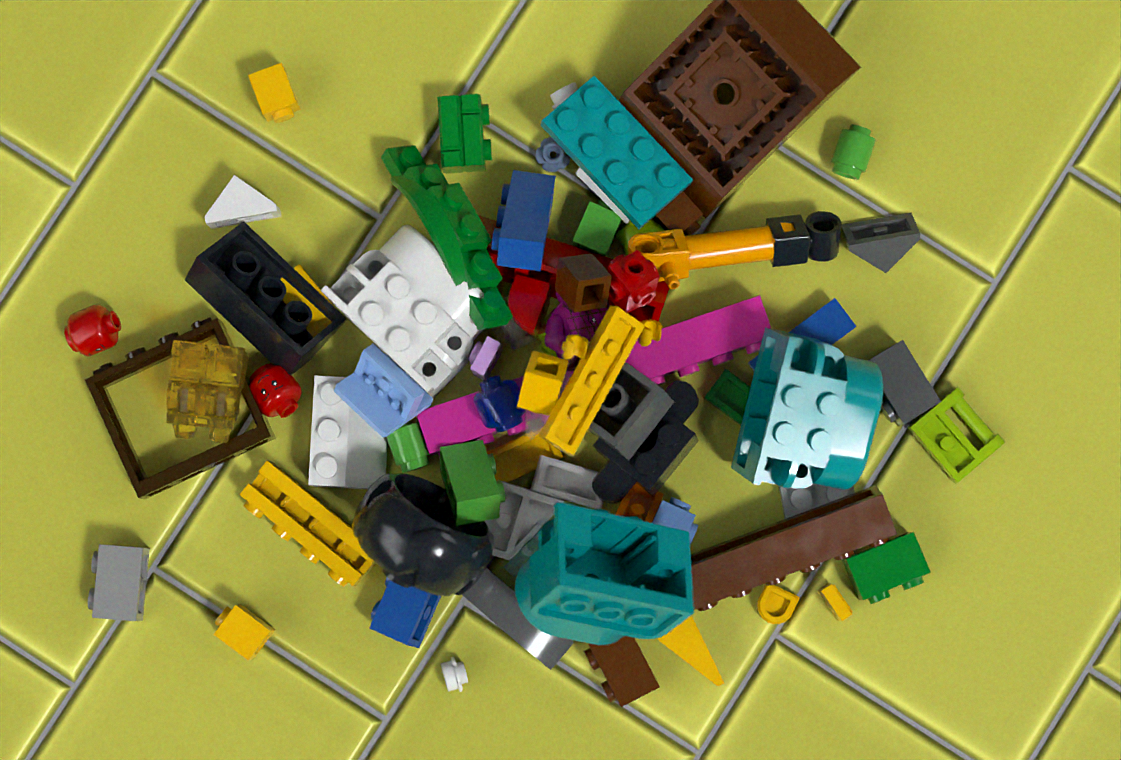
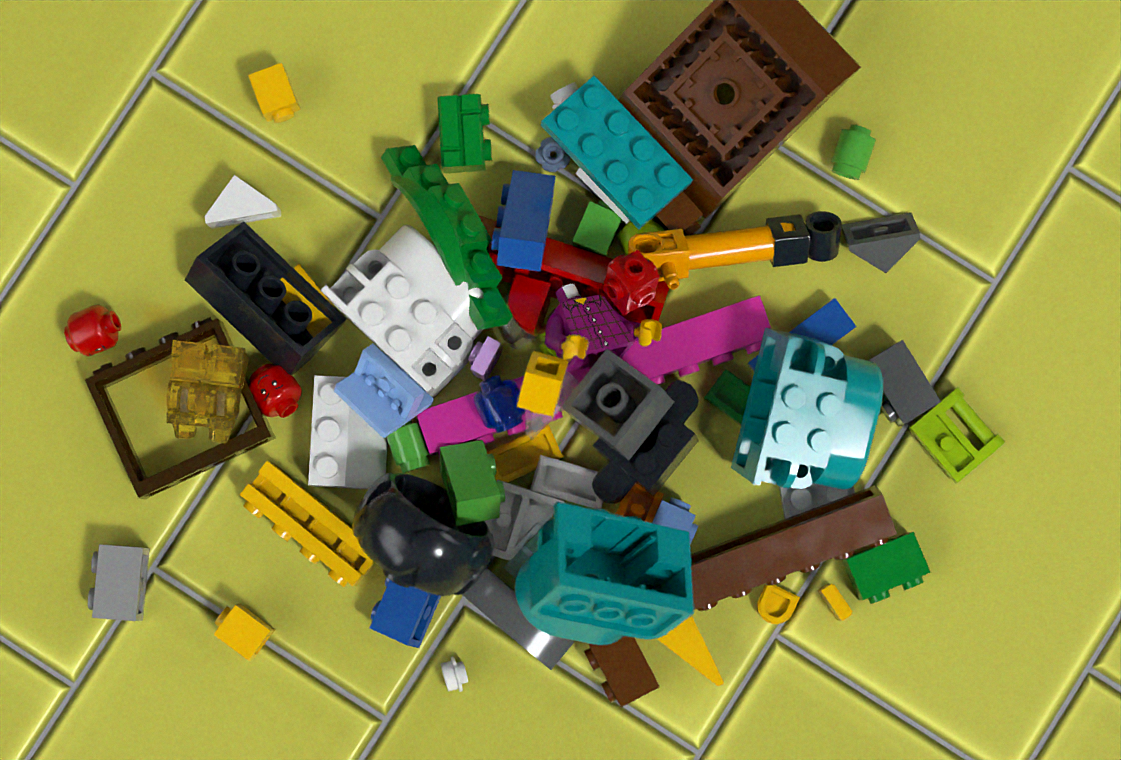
(582, 282): reddish brown brick -> none
(591, 380): yellow plate -> none

